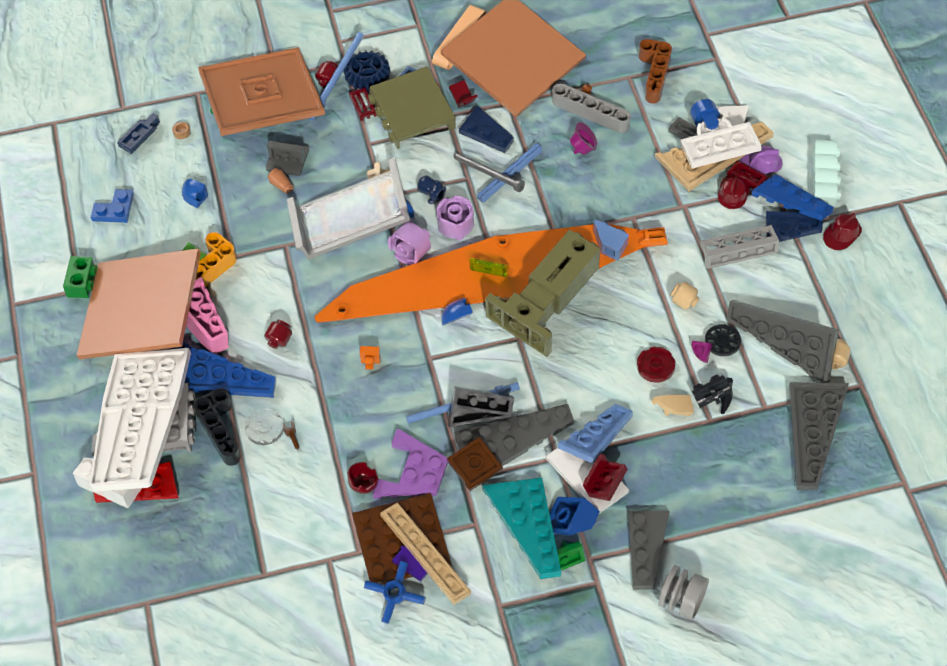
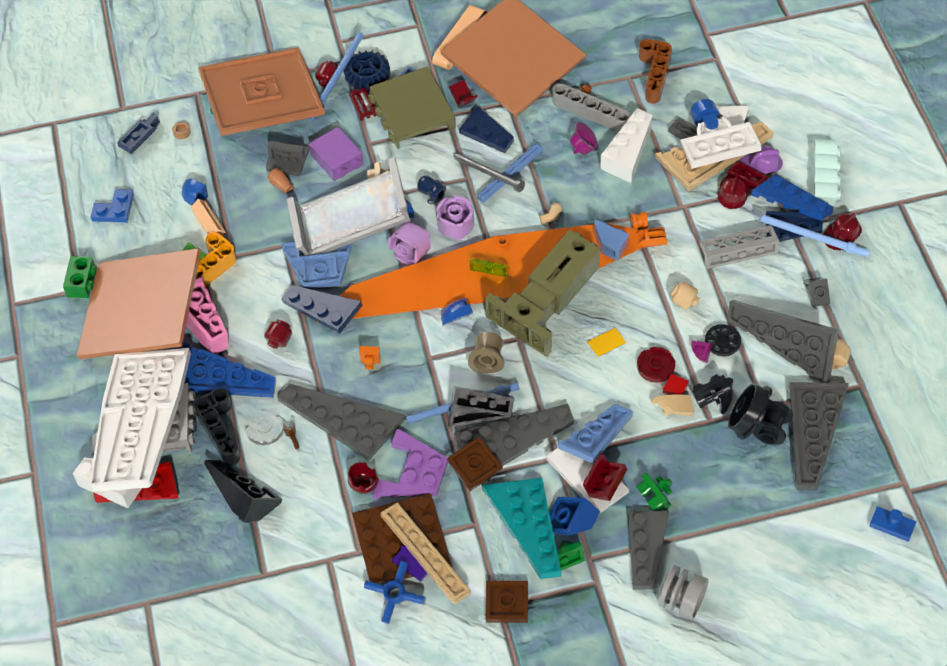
(206, 218): none -> light nougat piece
(240, 493): none -> black wedge
(318, 269): none -> medium blue wing
(324, 308): none -> wing
(336, 154): none -> medium lavender brick
(348, 421): none -> dark grey wing
(487, 353): none -> dark tan piece
(506, 601): none -> reddish brown tile
(553, 214): none -> tan arm
(606, 342): none -> yellow sticker
(627, 147): none -> white wedge
(639, 220): none -> orange wheel
(648, 486): none -> green hips
(675, 385): none -> red tile
(750, 410): none -> black piece
(818, 291): none -> dark grey bracket
(848, 247): none -> light blue bar
(893, 523): none -> blue tile

